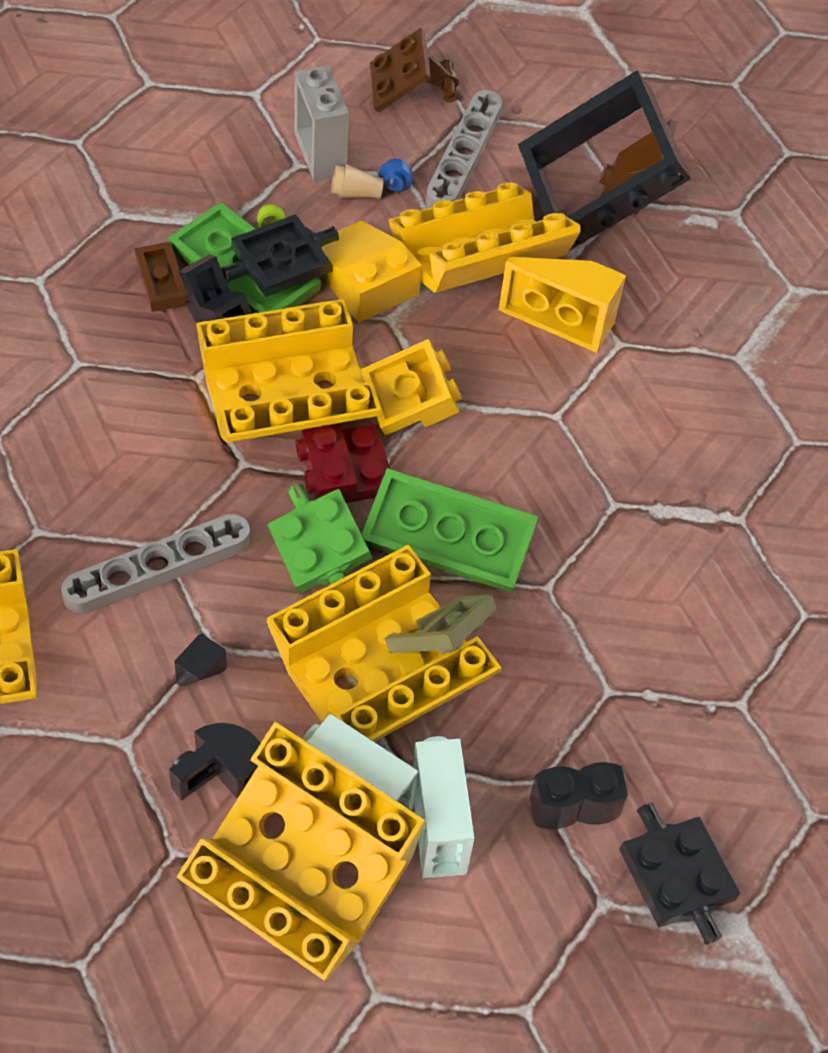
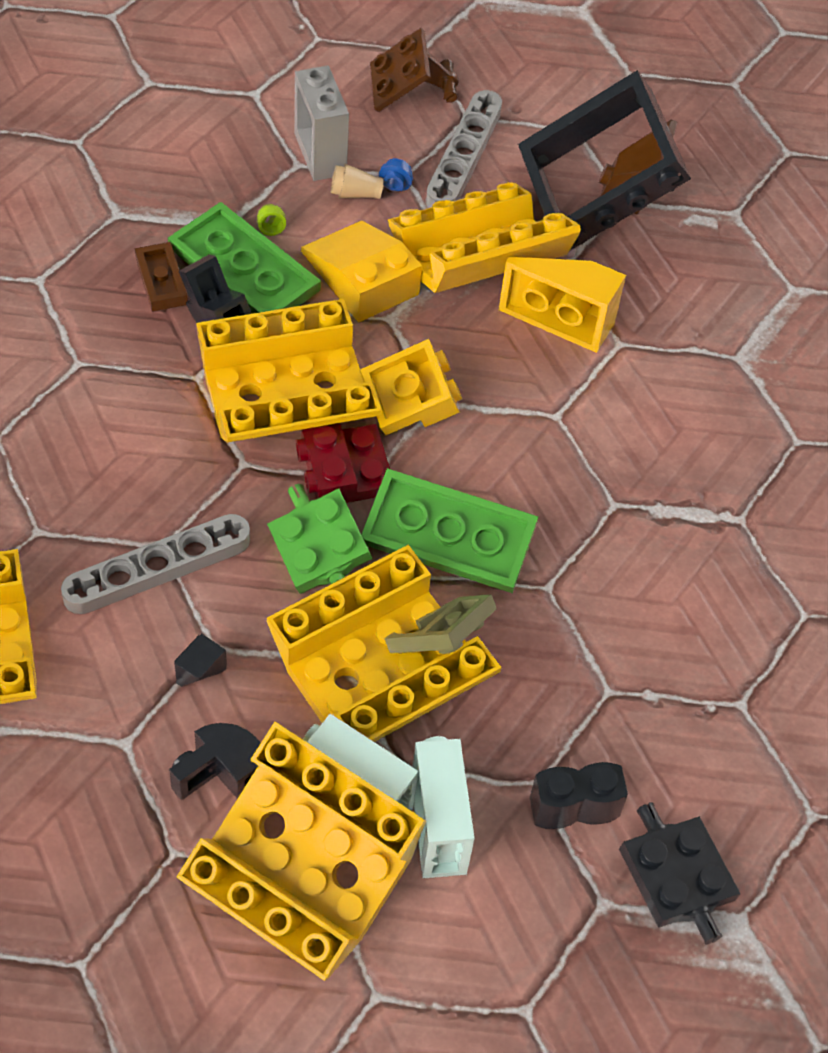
(281, 255): black plate -> none

